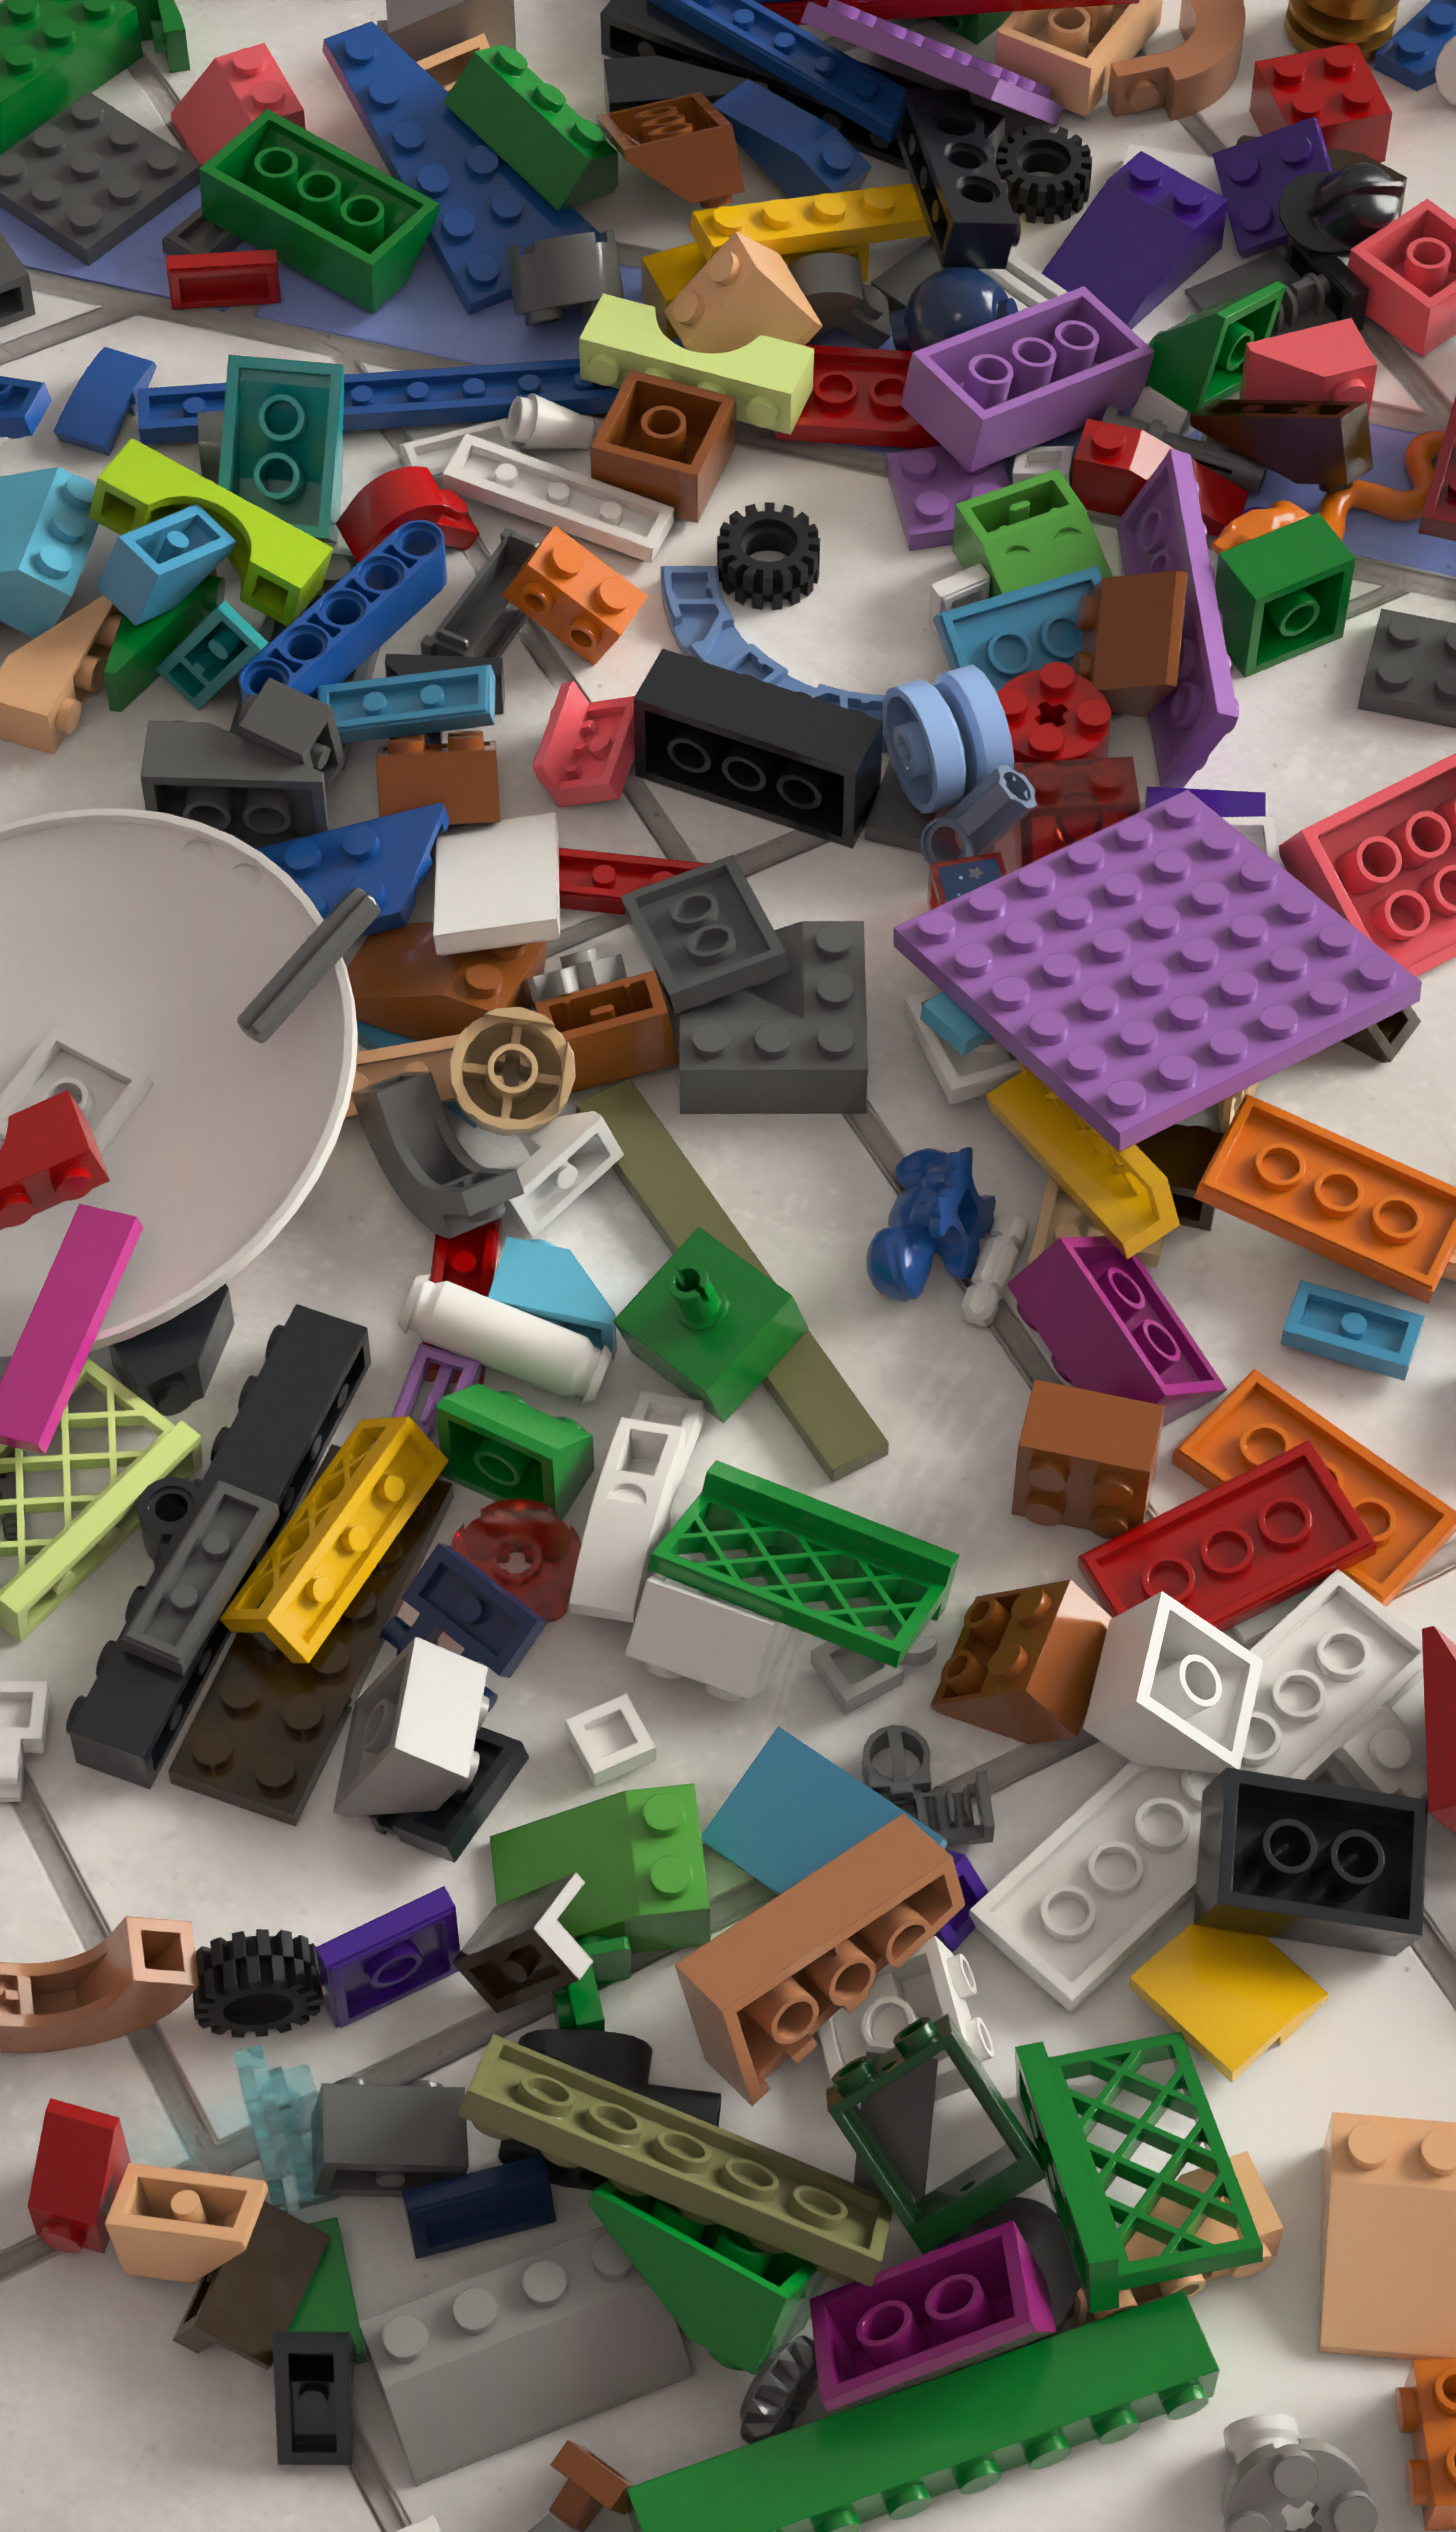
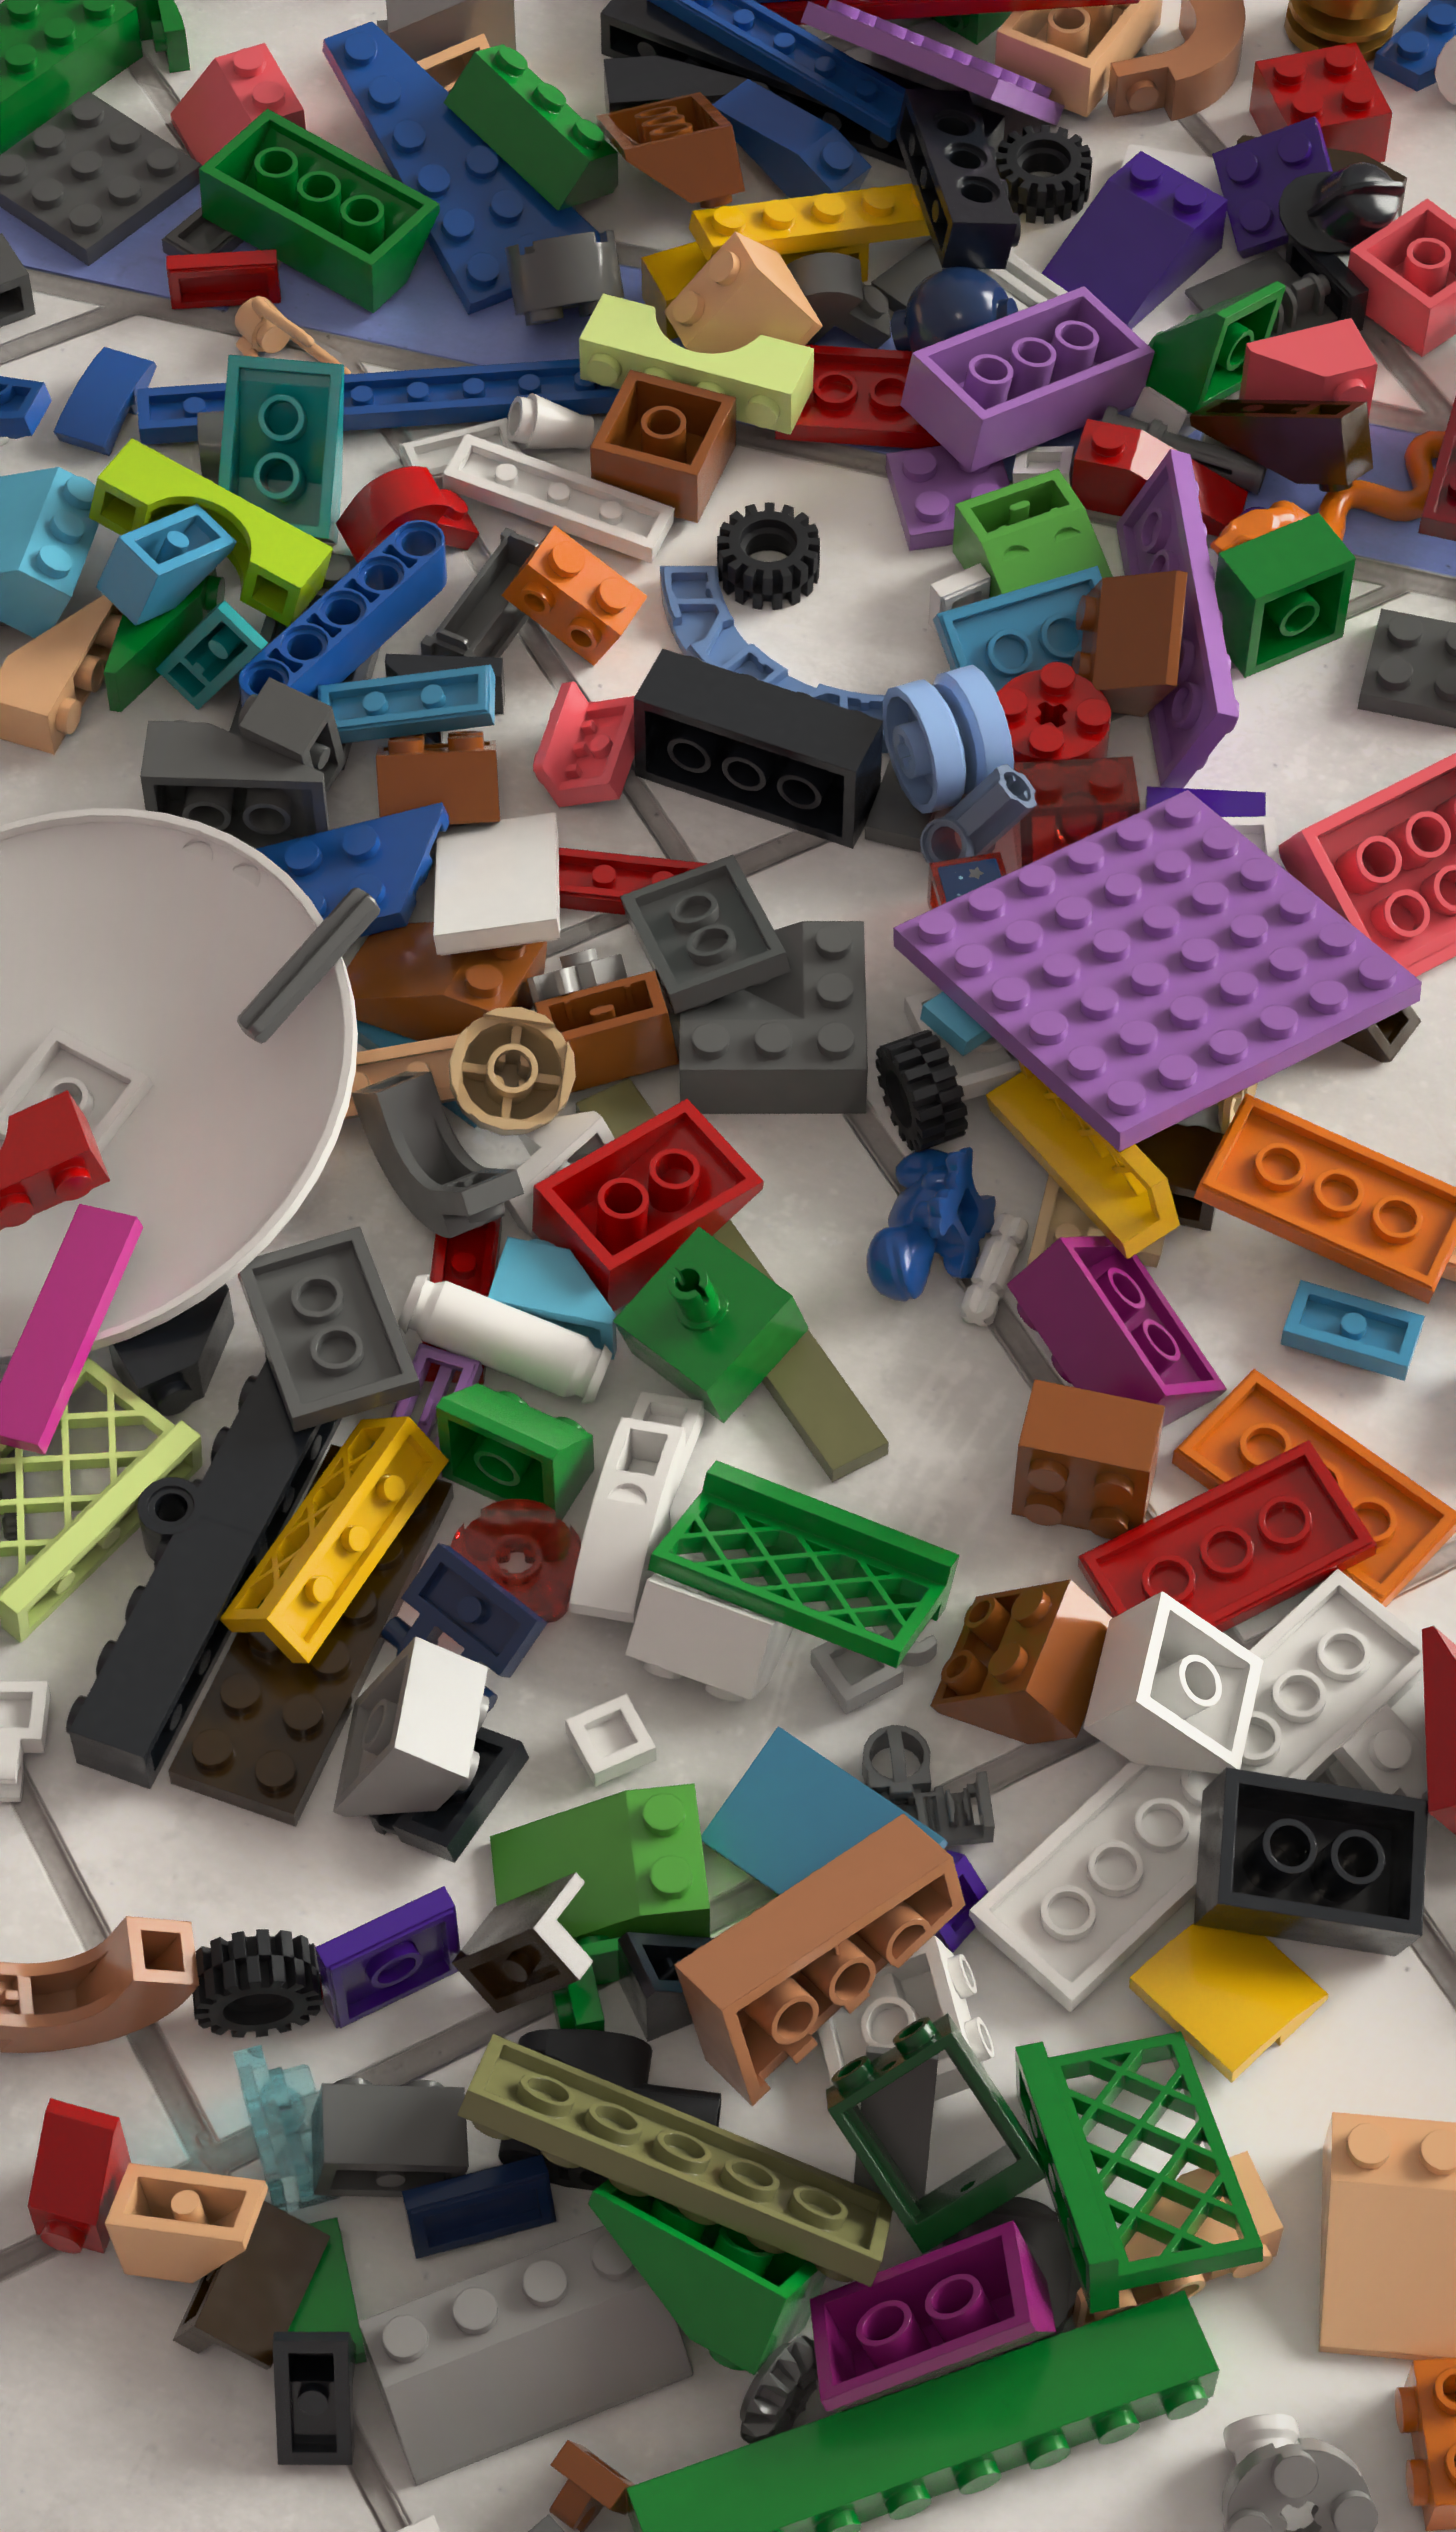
(200, 1577): dark grey tile -> none
(269, 331): none -> light nougat plant
(328, 1329): none -> dark grey plate
(643, 1198): none -> red slope
(652, 1981): none -> black slope
(921, 1090): none -> black tyre

